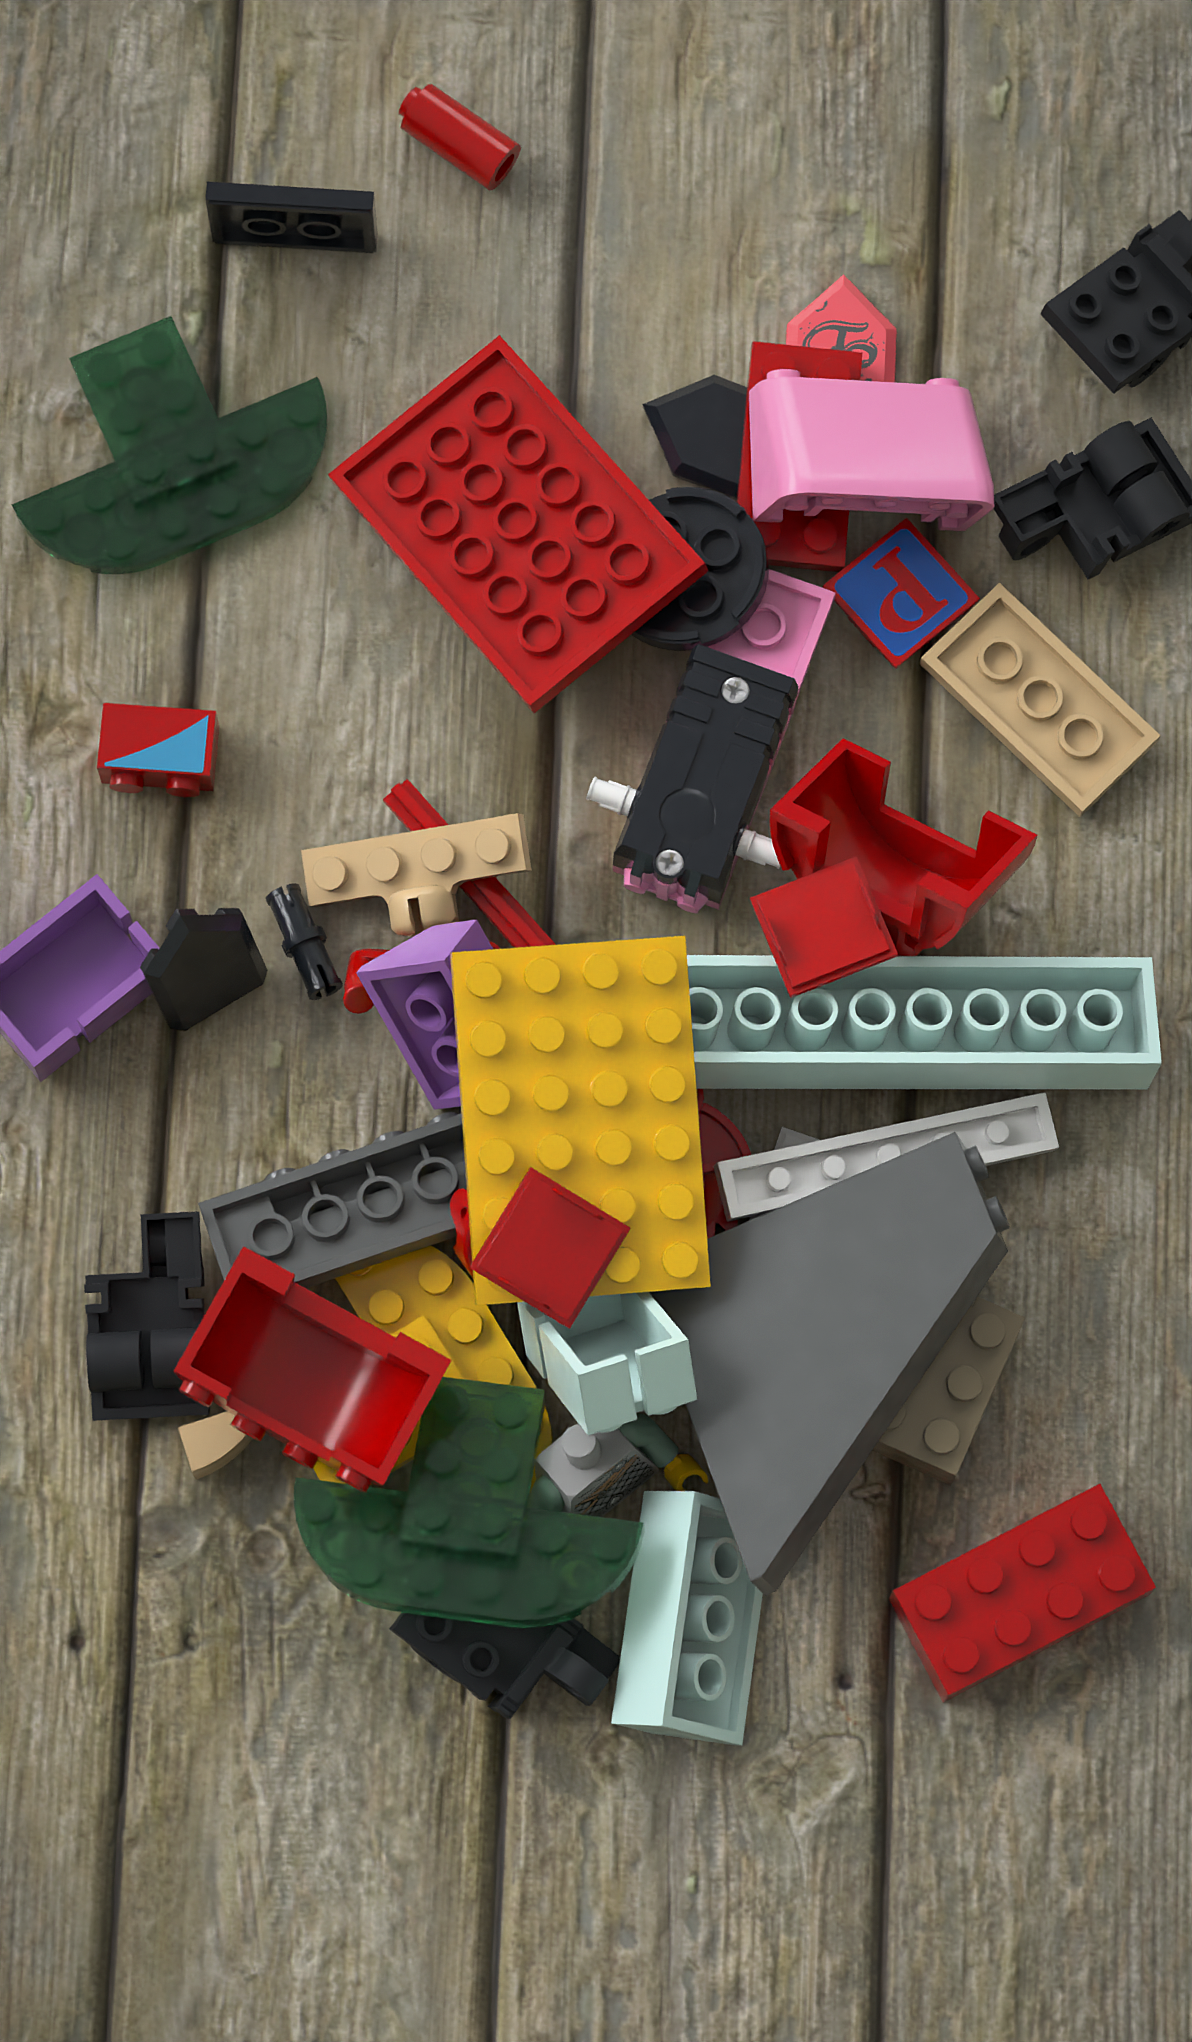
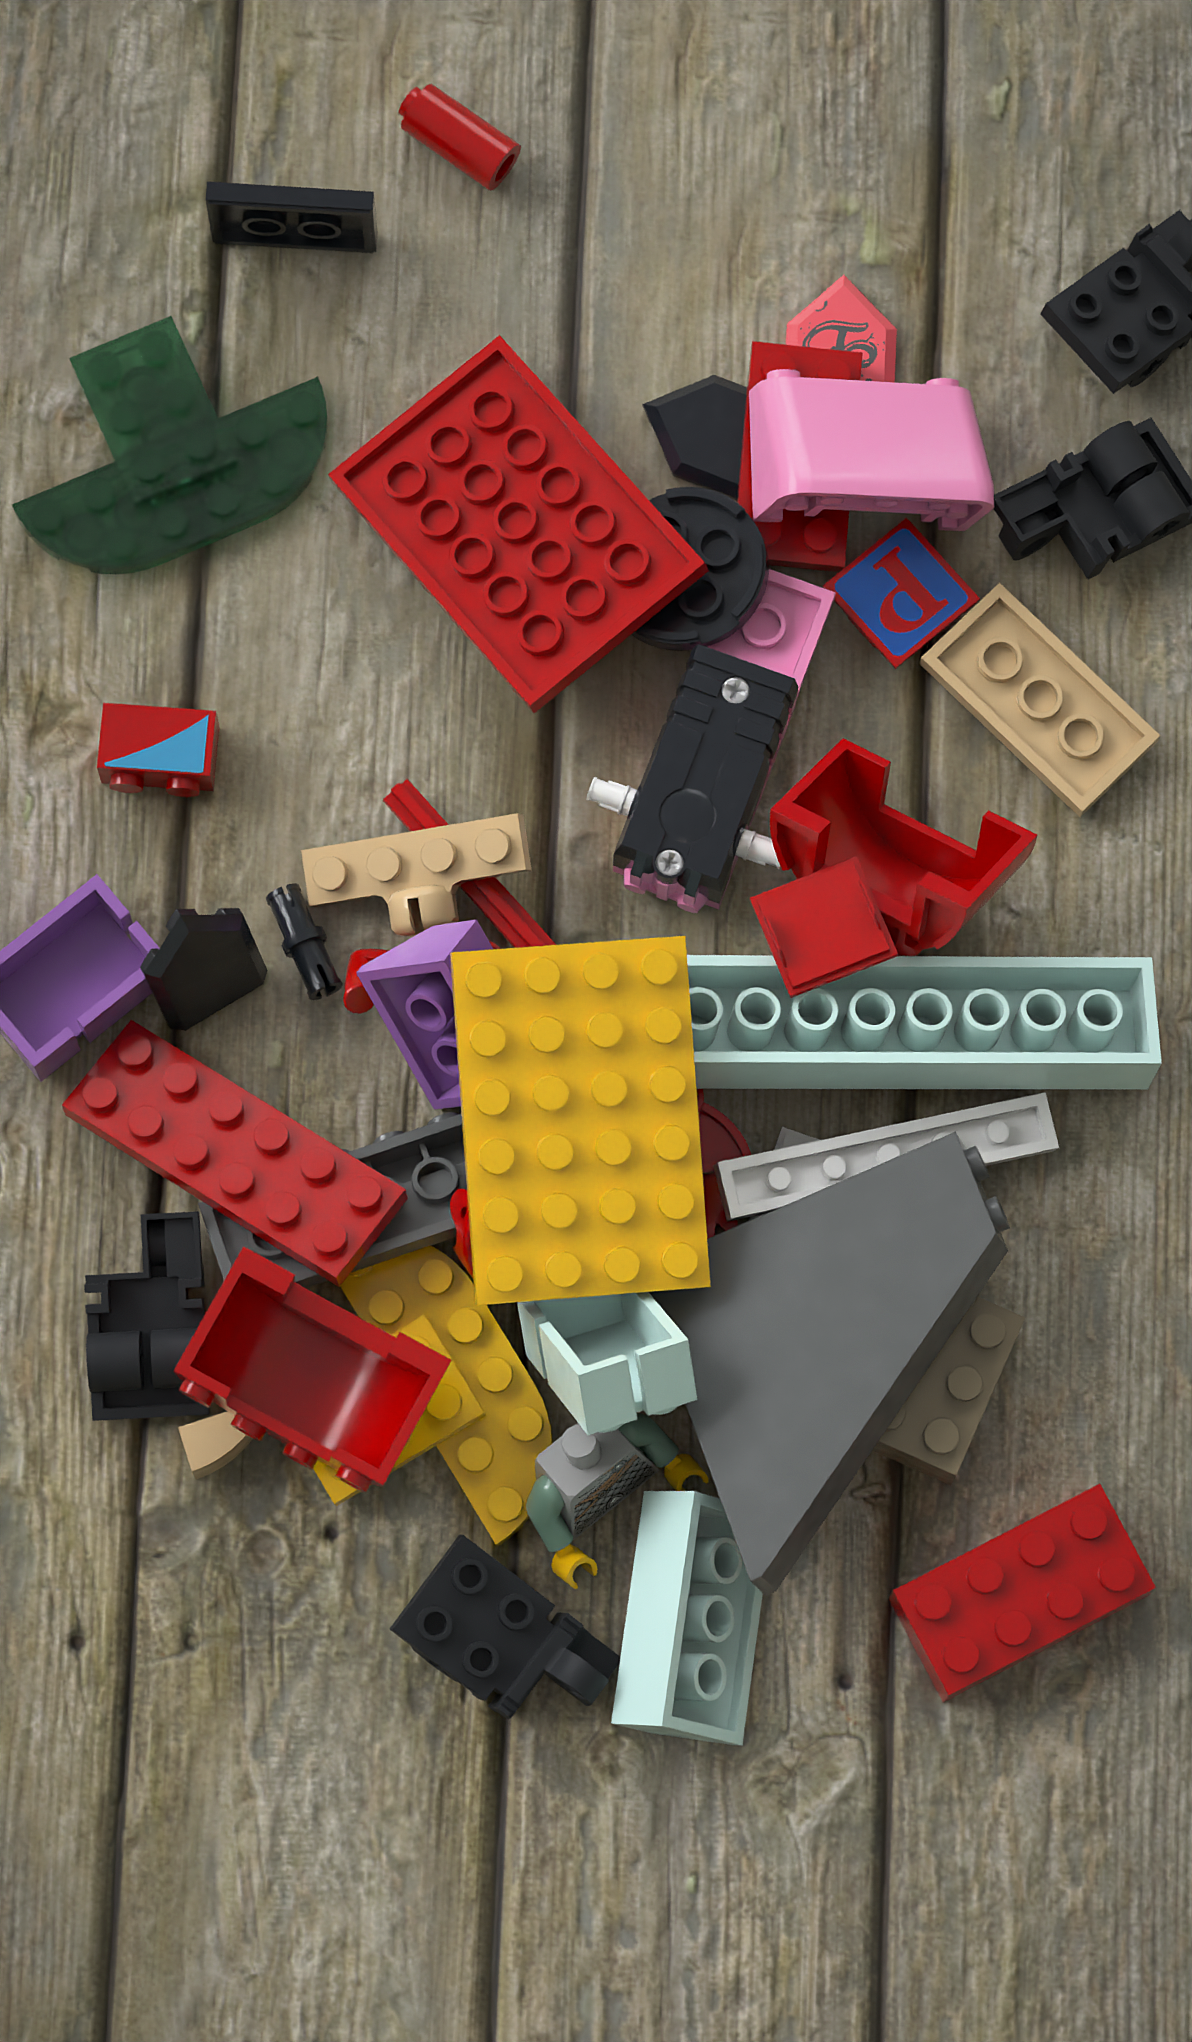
(235, 1152): none -> red plate
(463, 1529): clear green plate -> none
(549, 1247): red piece -> none

